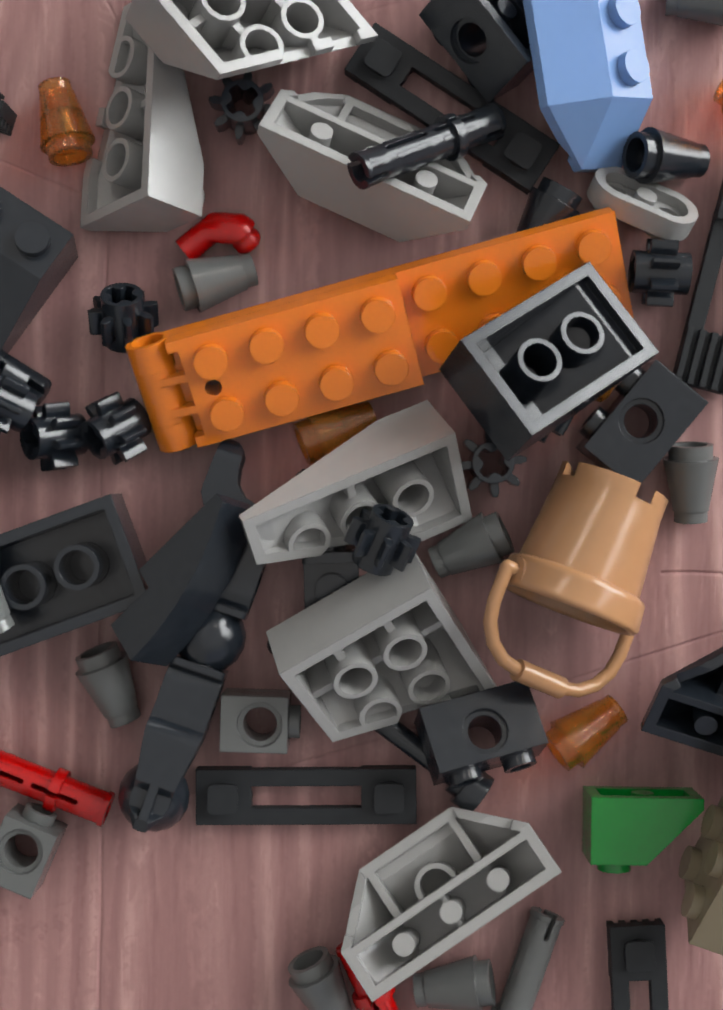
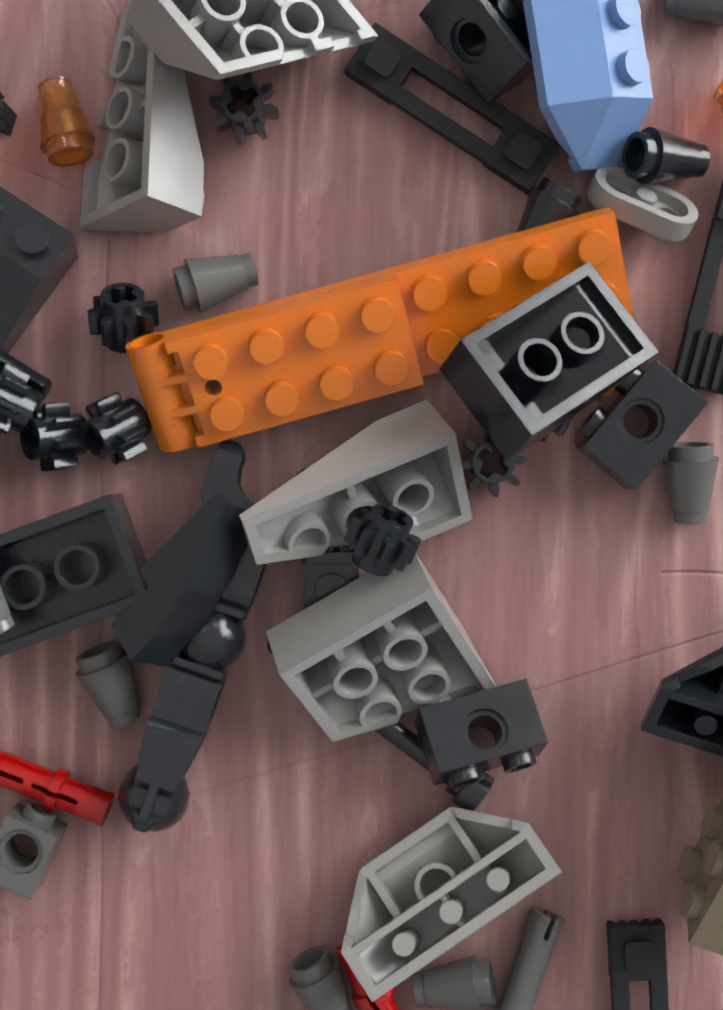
(220, 228): red arm -> none
(227, 793): black container -> none
(238, 735): dark grey brick -> none
(312, 142): light grey wedge -> none
(329, 430): clear orange cone -> none
(445, 139): black pin -> none
(472, 546): dark grey cone -> none
(582, 733): clear orange cone -> none
(583, 562): medium nougat piece -> none
(634, 823): green slope -> none
(660, 272): black gear -> none

